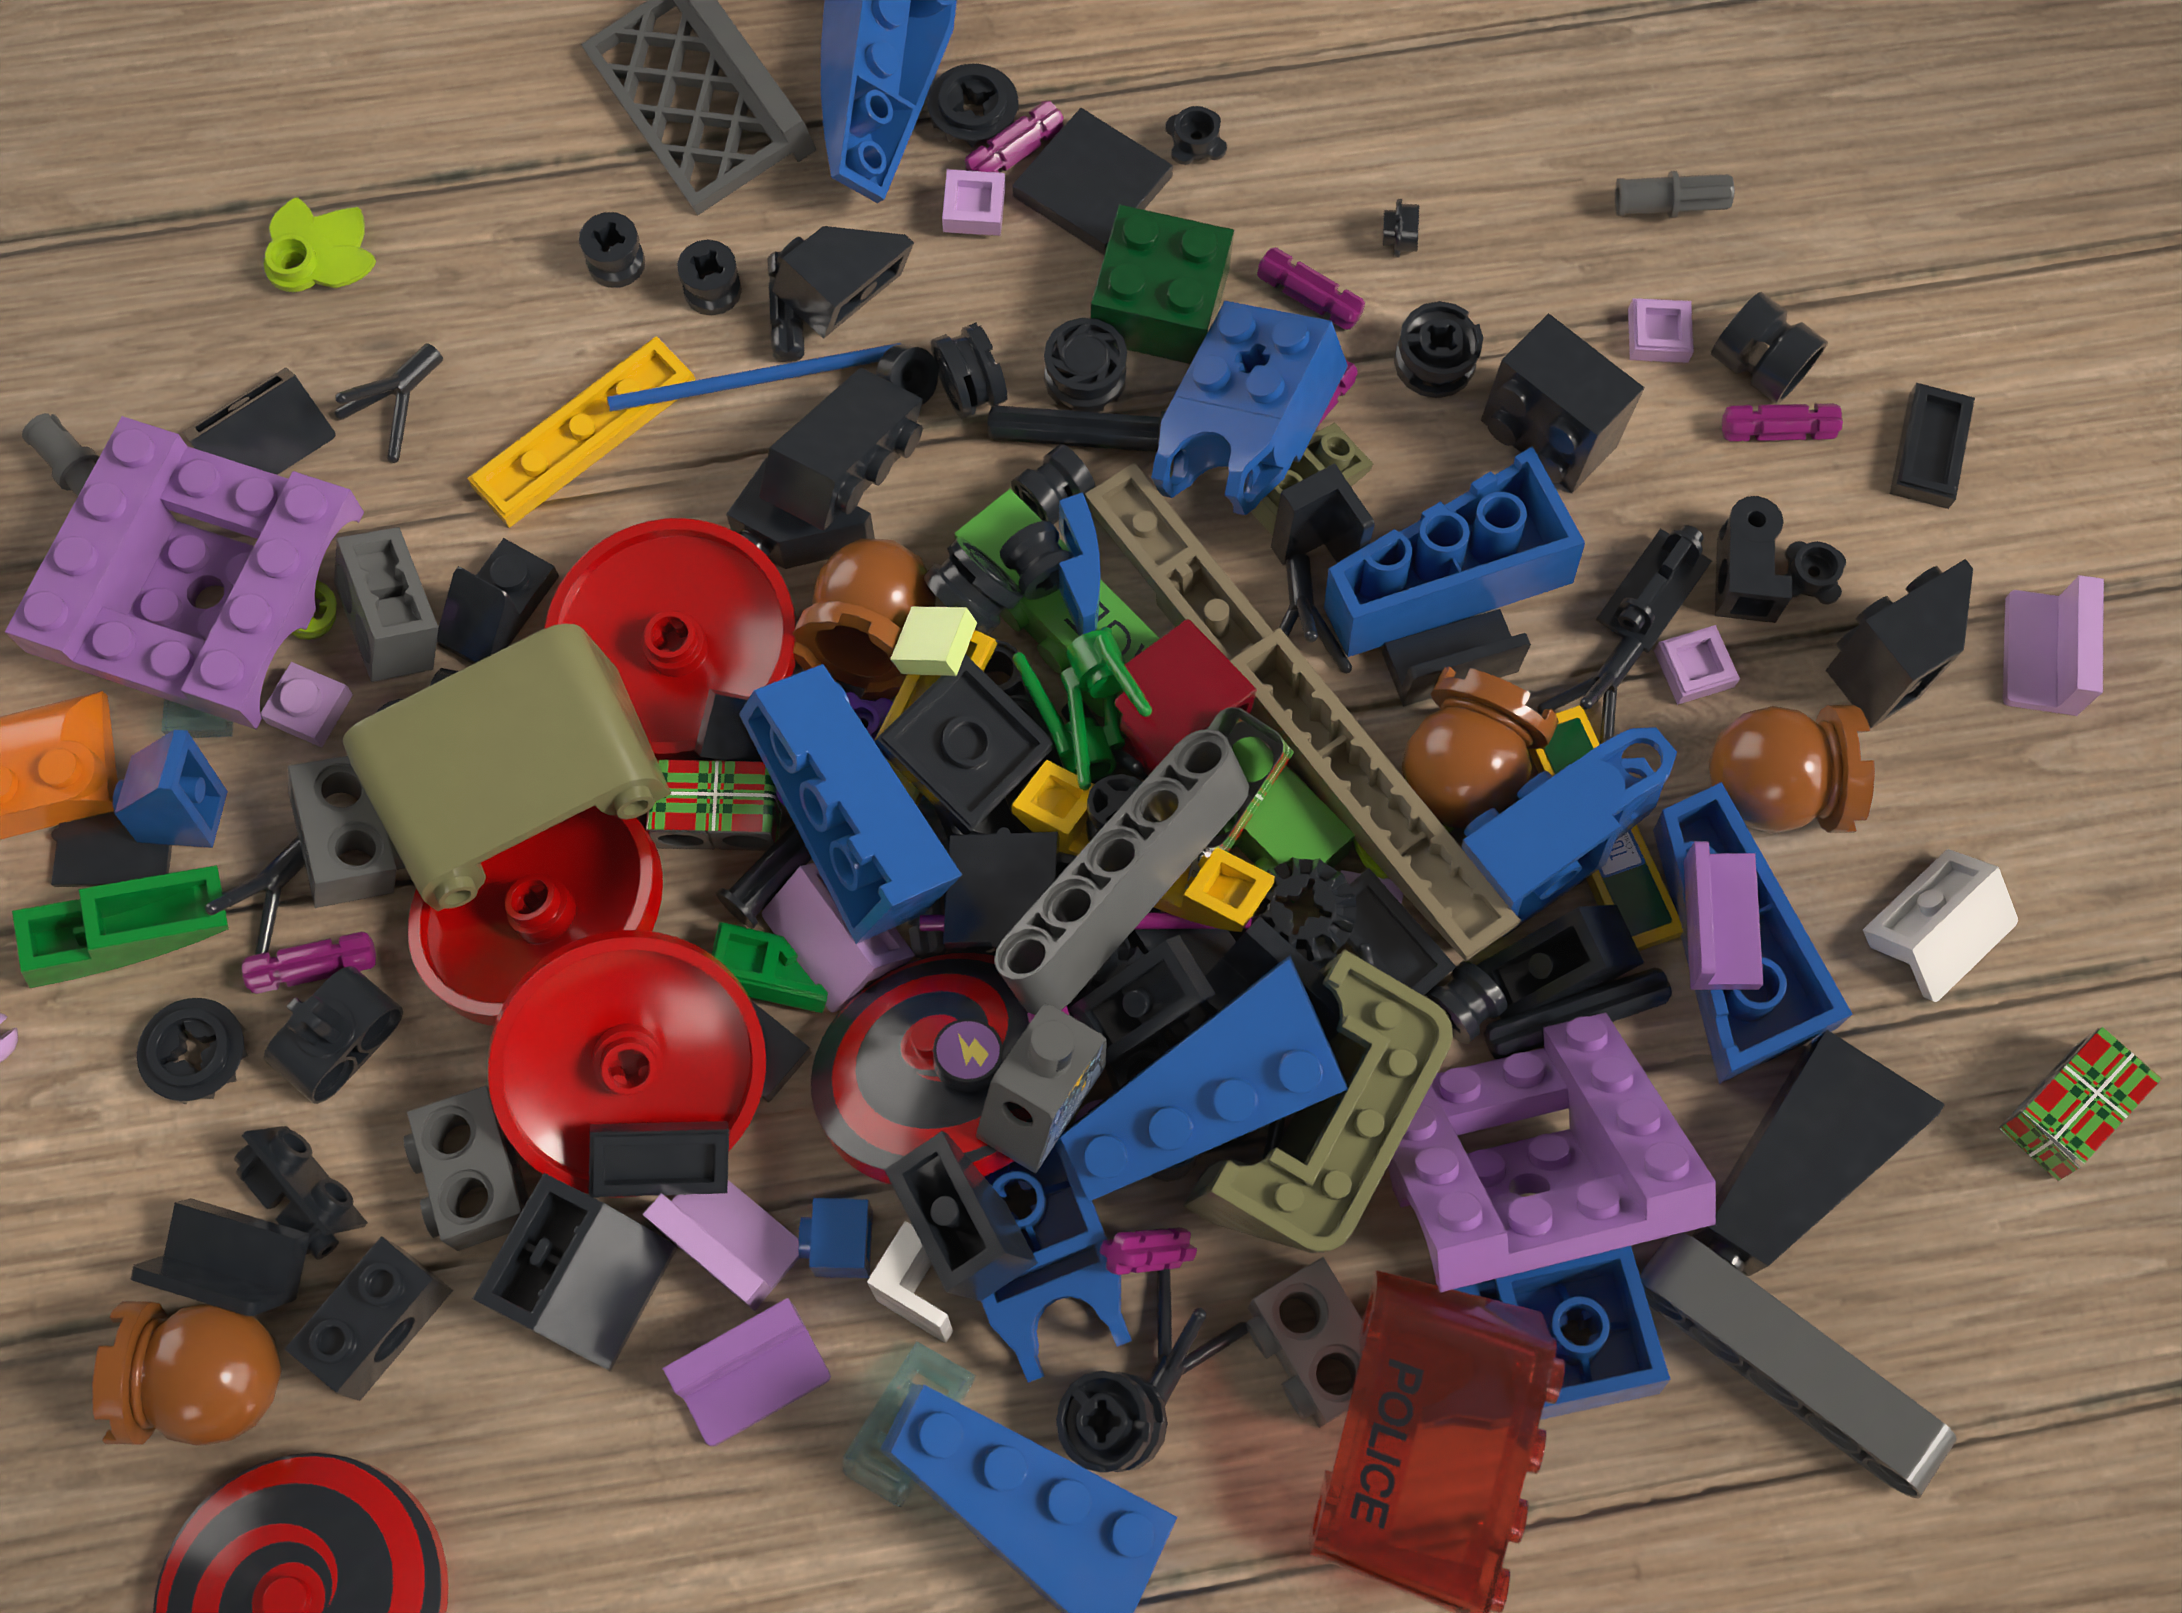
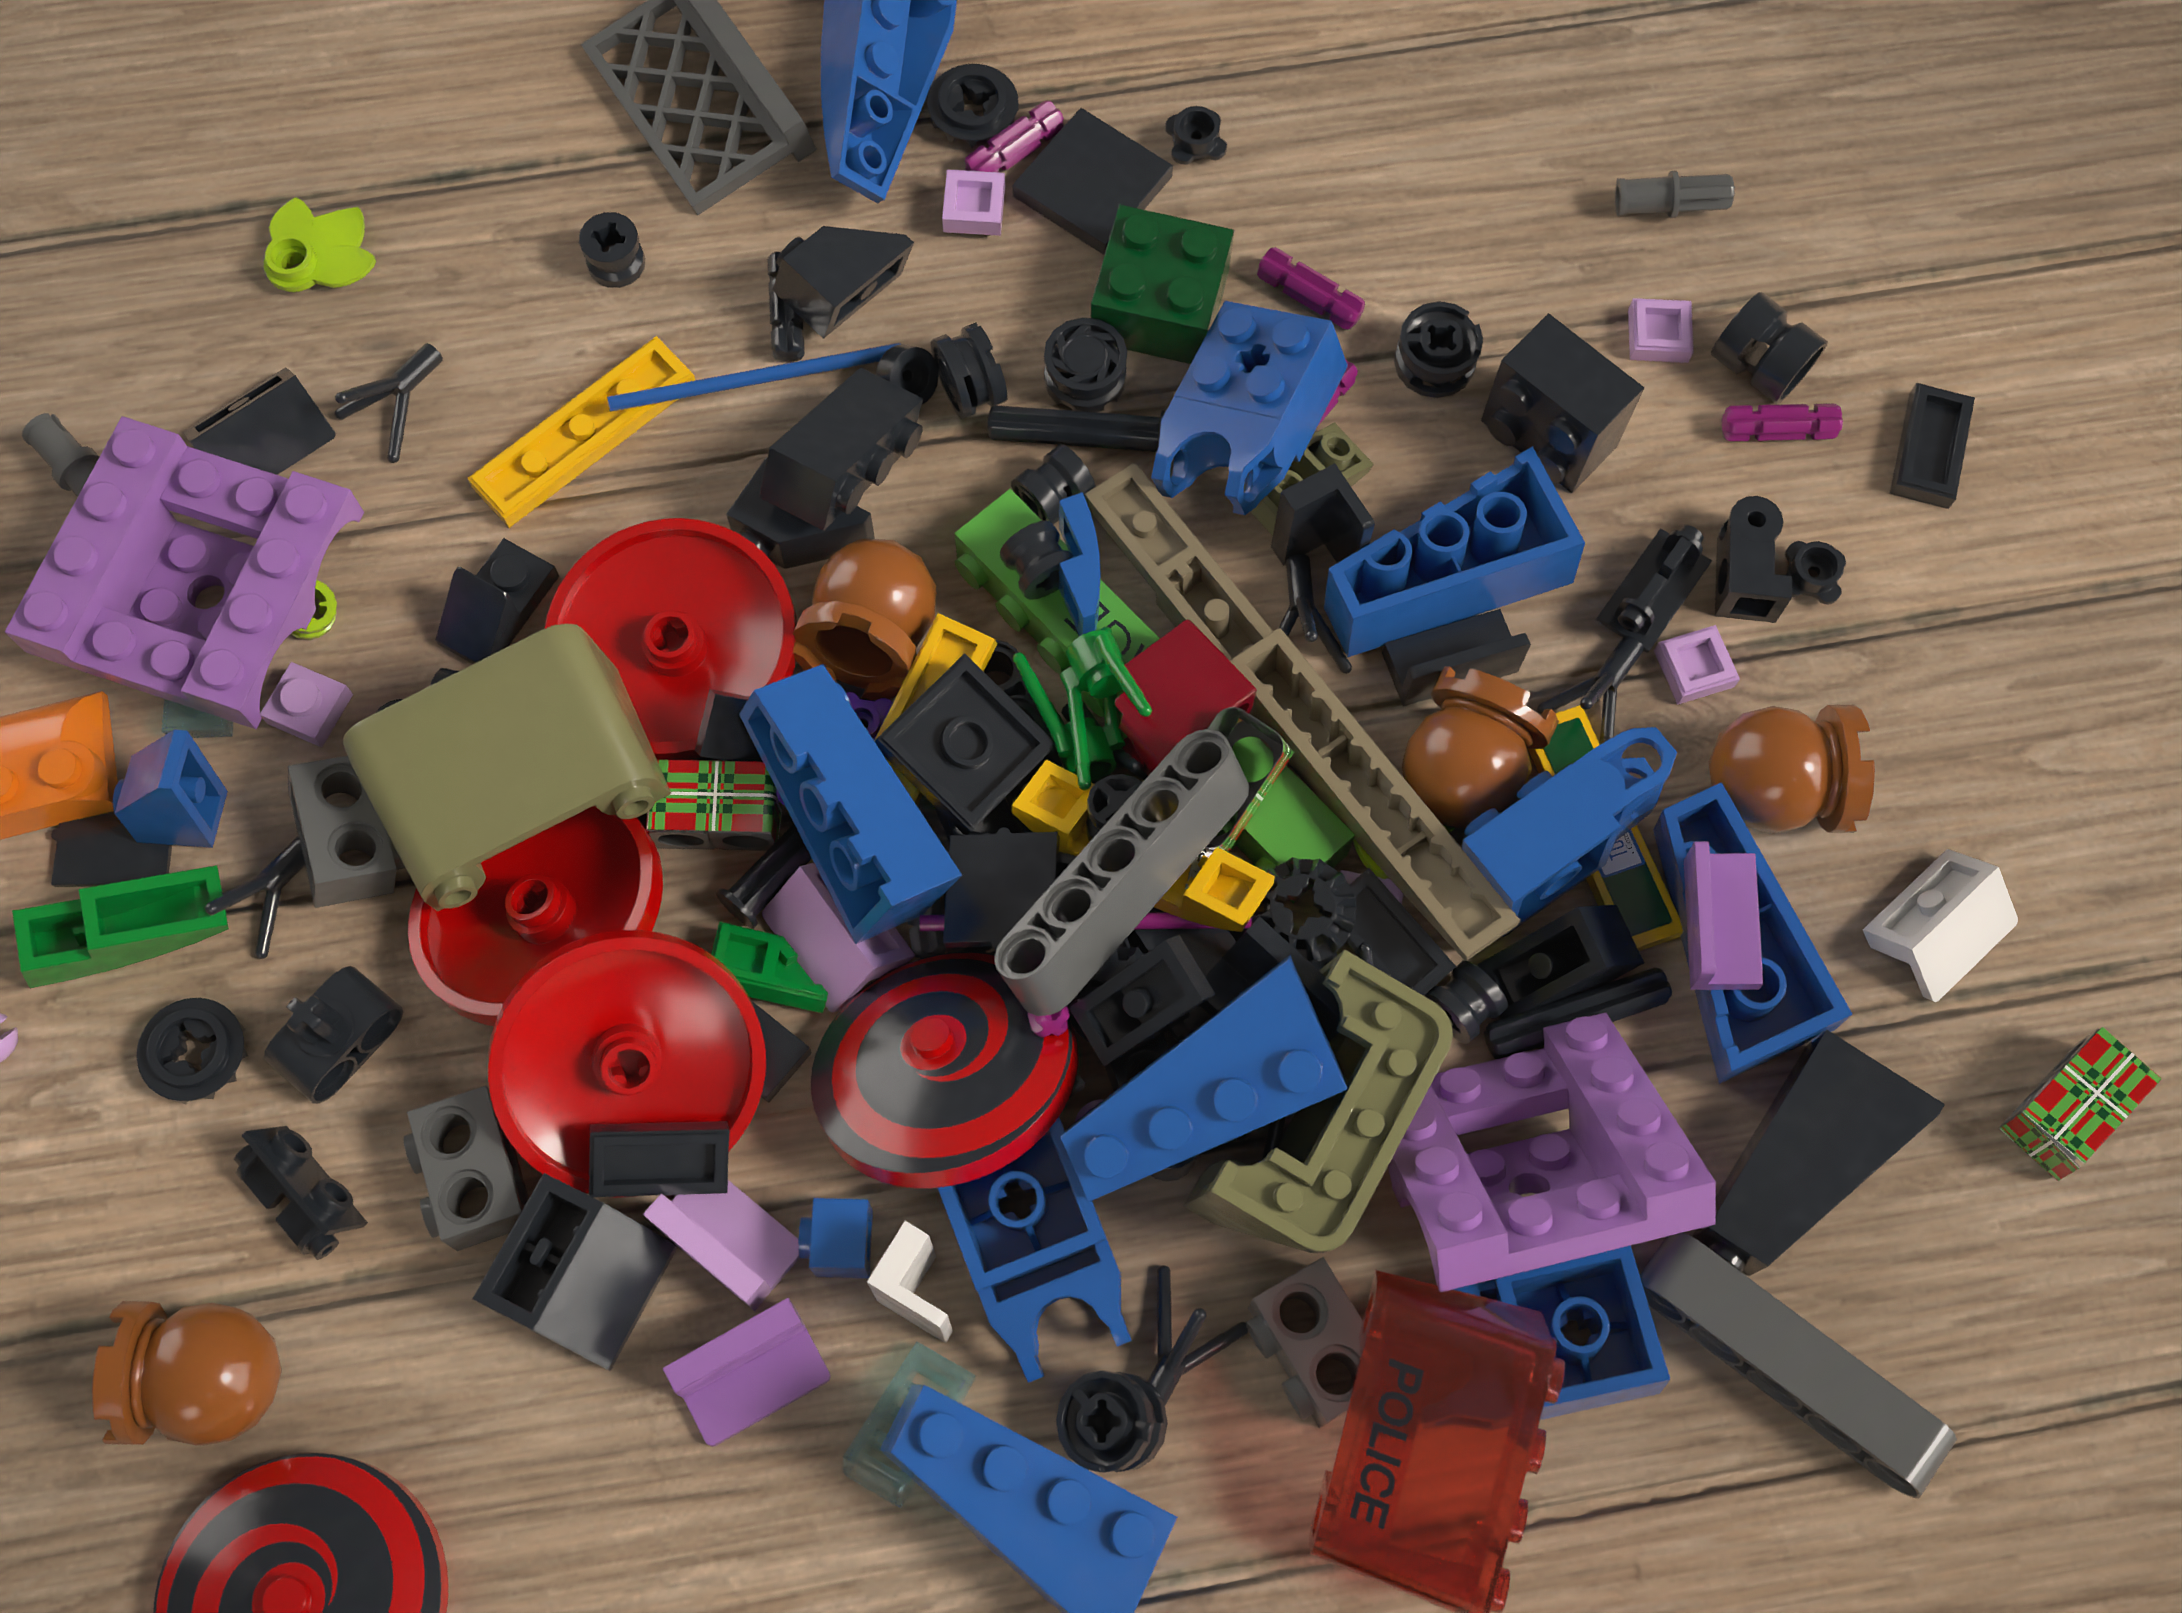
(227, 1259): black panel -> none
(308, 962): magenta axle -> none
(368, 1320): black brick -> none
(385, 604): dark grey brick -> none
(716, 291): black wheel -> none
(934, 641): yellowish green tile -> none
(959, 1219): black slope -> none
(967, 1054): tile -> none
(973, 582): black wheel -> none
(1049, 1077): dark grey torso -> none
(1148, 1250): magenta axle -> none
(1401, 228): black plate -> none
(1904, 643): black slope -> none
(2054, 648): lavender panel -> none

